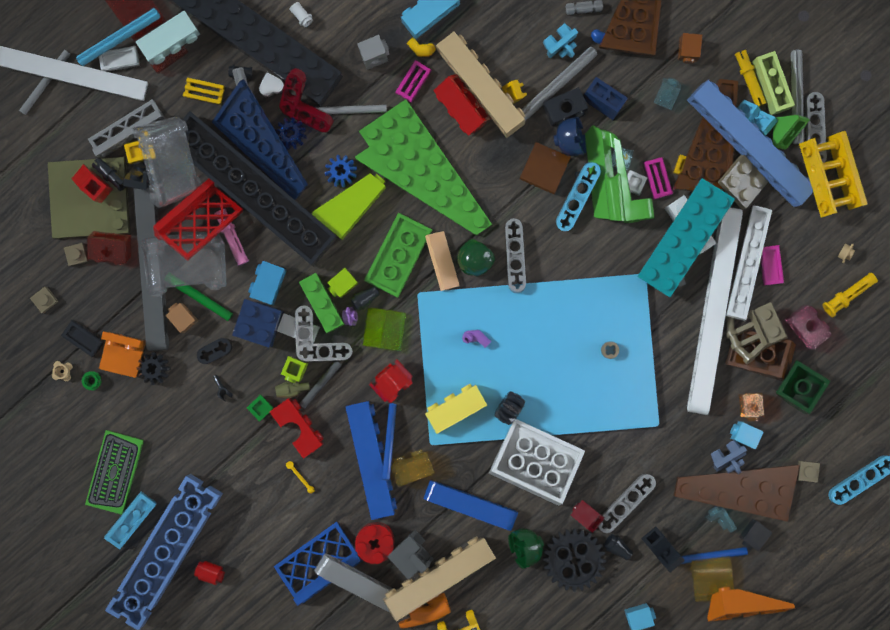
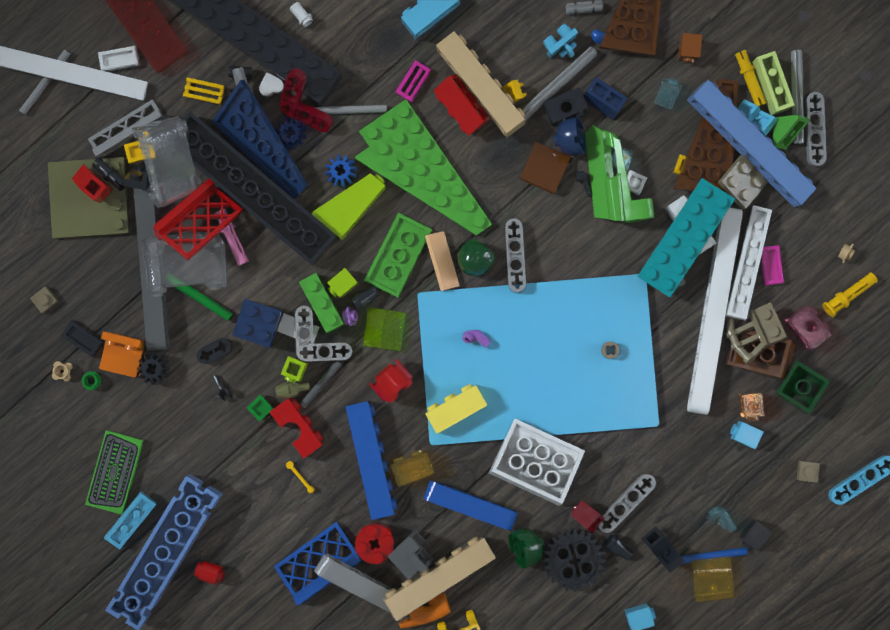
(76, 254): dark tan plate -> none
(109, 247): clear red brick -> none
(118, 37): medium azure axle -> none
(168, 38): light aqua brick -> none
(181, 317): medium nougat brick -> none
(267, 282): dark azure brick -> none
(373, 51): light grey brick -> none
(389, 442): blue bar -> none
(423, 50): yellow arm -> none
(509, 408): black gear -> none
(580, 197): medium azure beam -> none
(657, 177): dark pink tile -> none
(733, 603): orange wedge -> none
(736, 452): sand blue hips -> none
(753, 491): reddish brown wing -> none
(846, 169): yellow fence -> none

